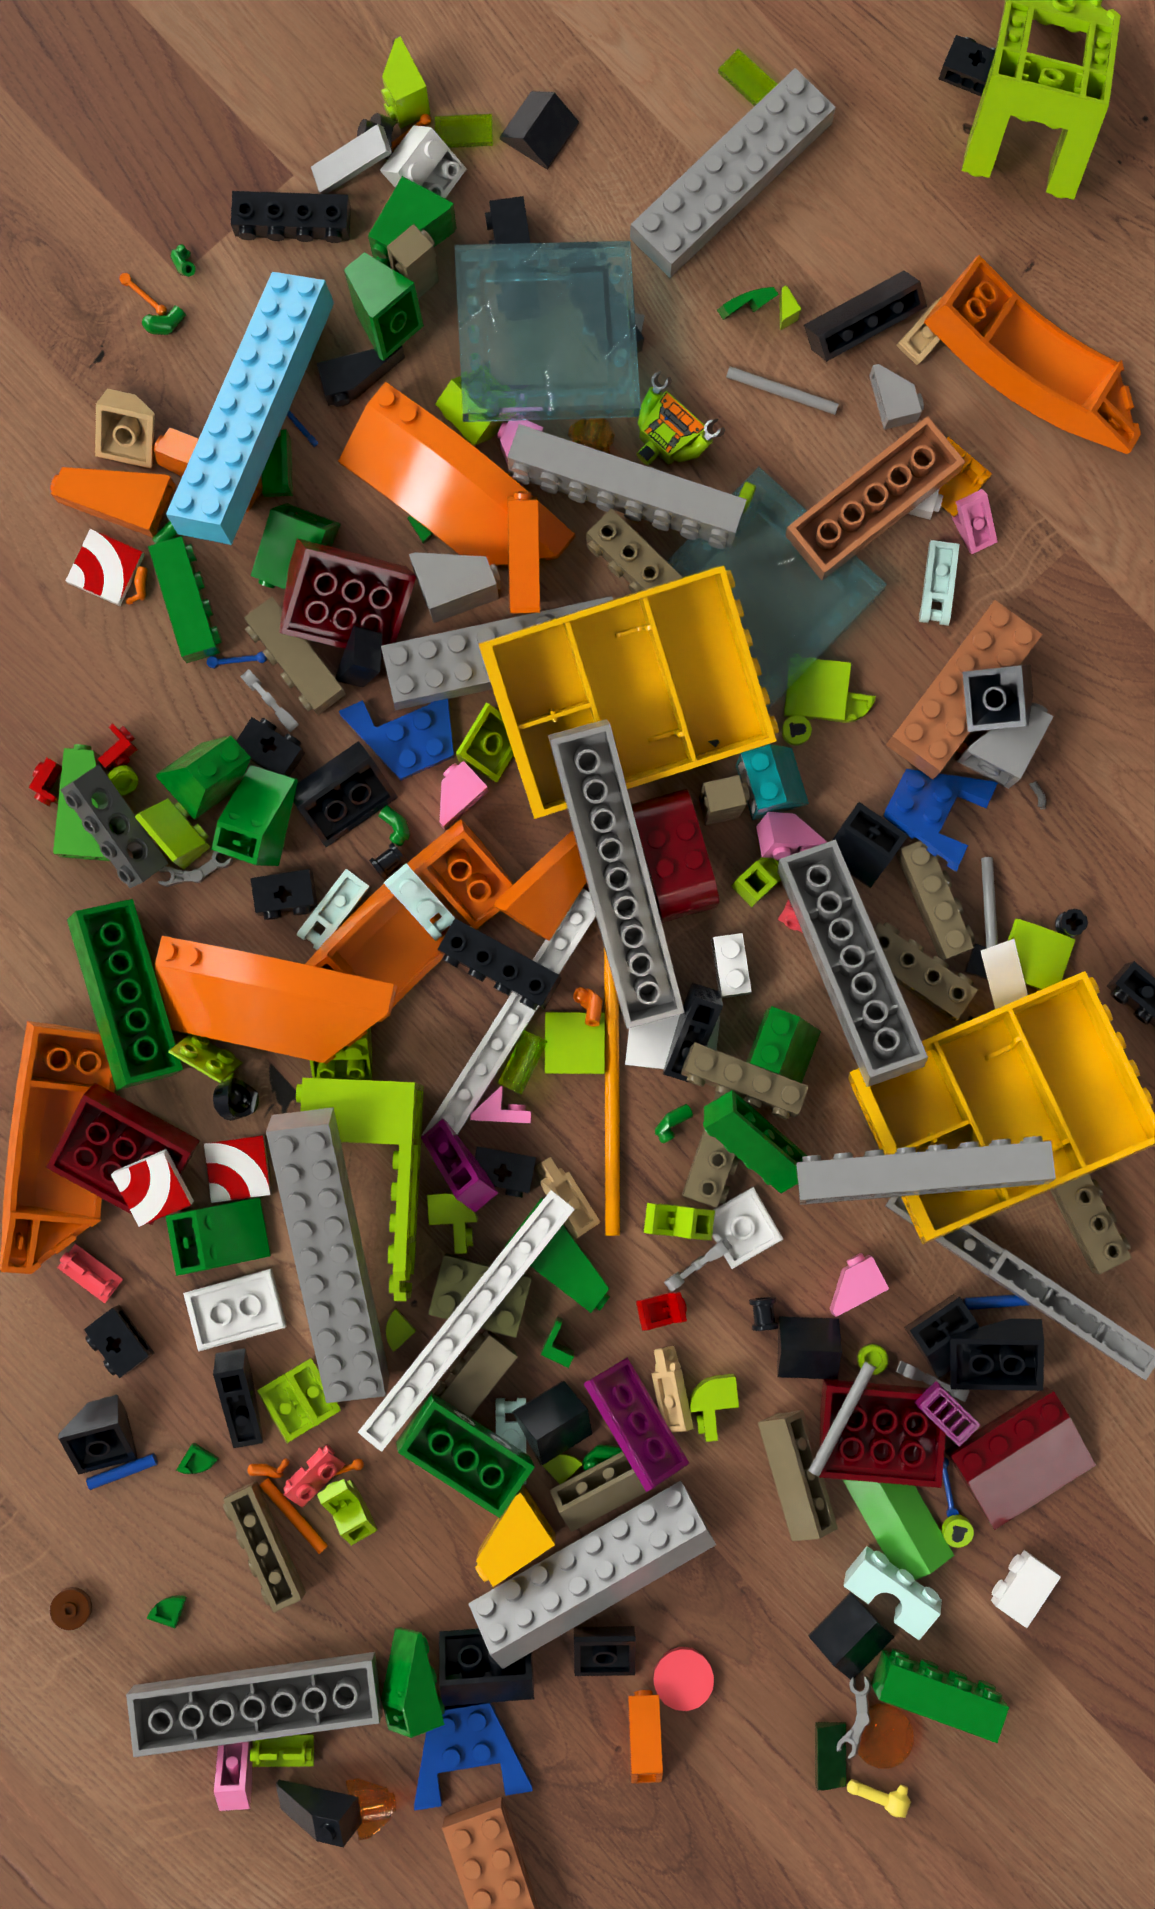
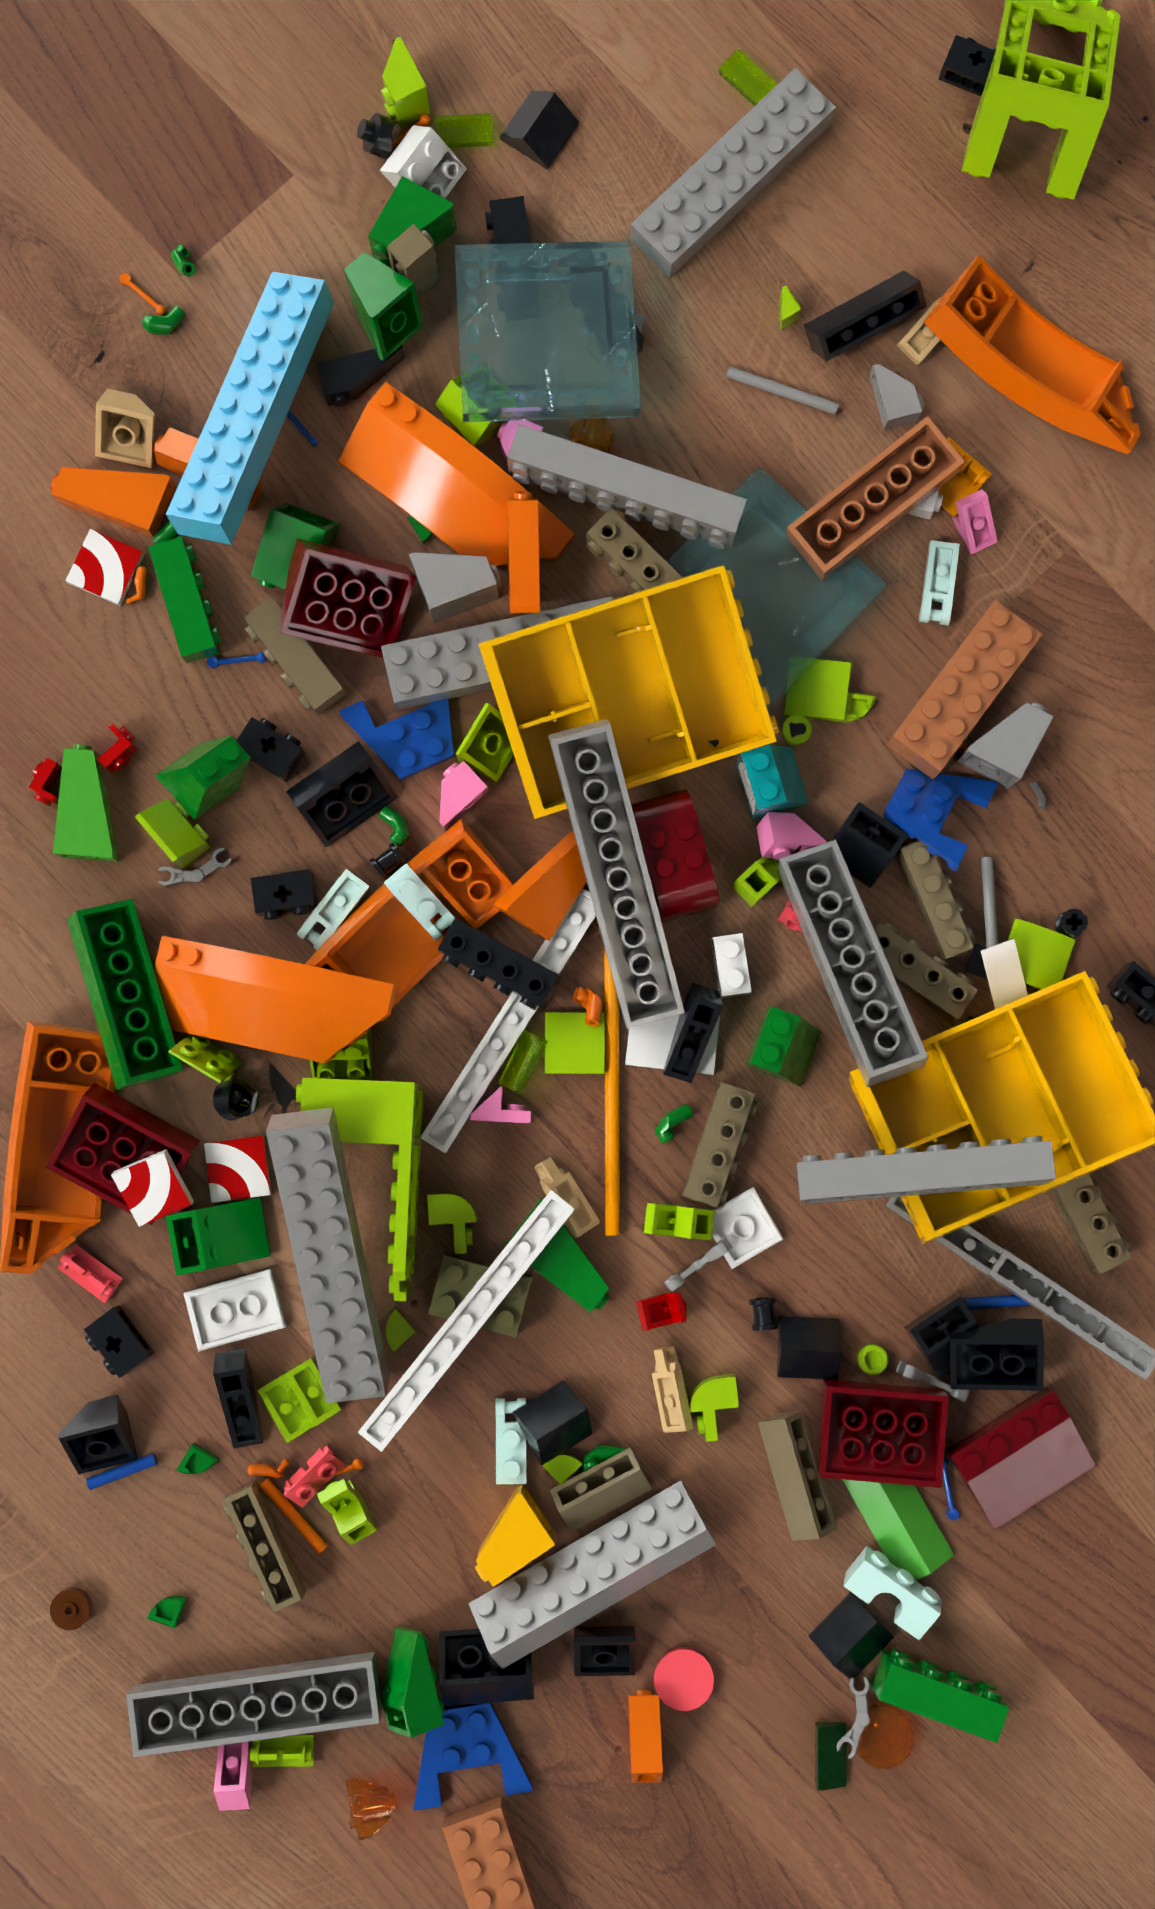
(123, 779): lime tile -> none
(128, 831): dark grey brick -> none
(256, 818): green slope -> none
(278, 470): green panel -> none
(284, 717): light grey piece -> none
(290, 216): black brick -> none
(322, 1813): black slope -> none
(351, 159): tile -> none
(361, 657): black slope -> none
(458, 1166): magenta slope -> none
(464, 1455): green brick -> none
(475, 1373): dark tan brick -> none
(520, 1165): black brick -> none
(554, 1350): green panel -> none
(636, 1424): magenta tile -> none
(670, 428): torso -> none
(723, 799): dark tan brick -> none
(745, 1079): dark tan brick -> none
(747, 493): lime tile -> none
(753, 1140): green brick -> none
(754, 298): green slope -> none
(842, 1418): light grey bar -> none
(857, 1284): bright pink slope -> none
(895, 1802): light yellow piece -> none
(930, 1397): magenta slope -> none
(957, 1531): lime tile -> none
(998, 697): black slope -> none
(1024, 1588): white brick -> none

